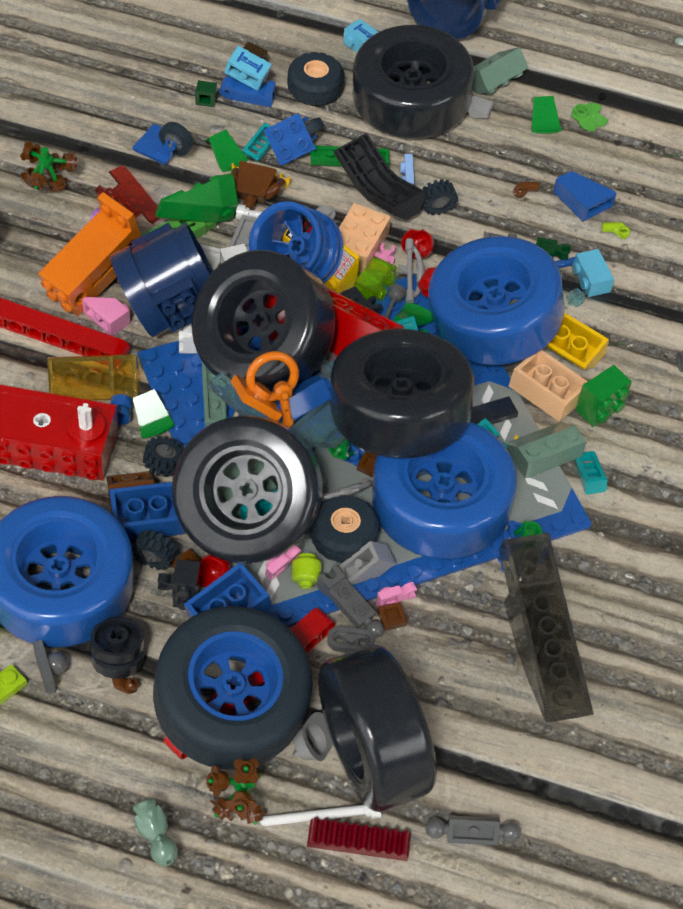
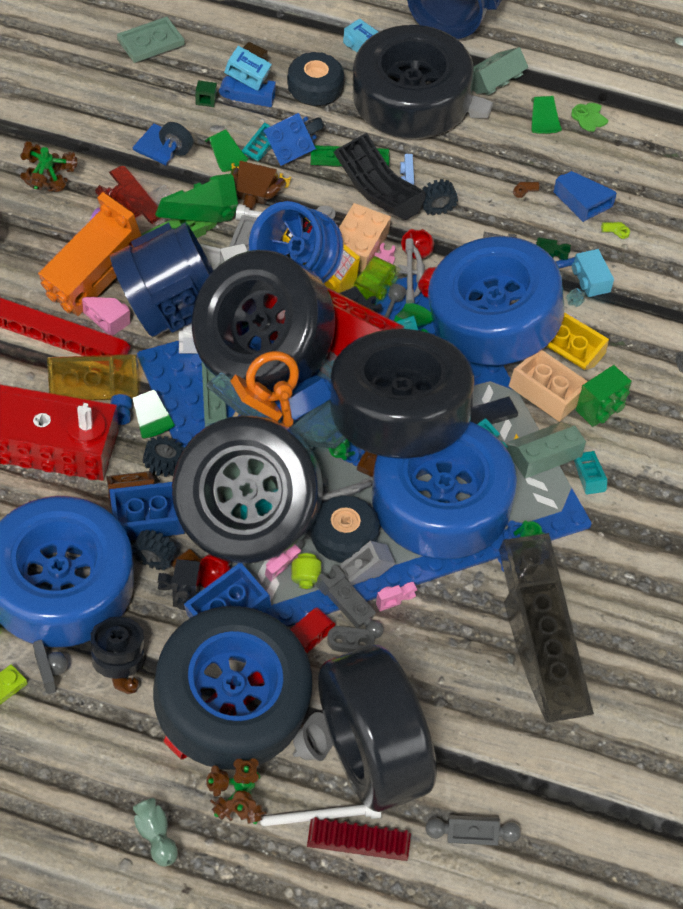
(150, 39): none -> sand green plate
(392, 616): reddish brown plate -> none

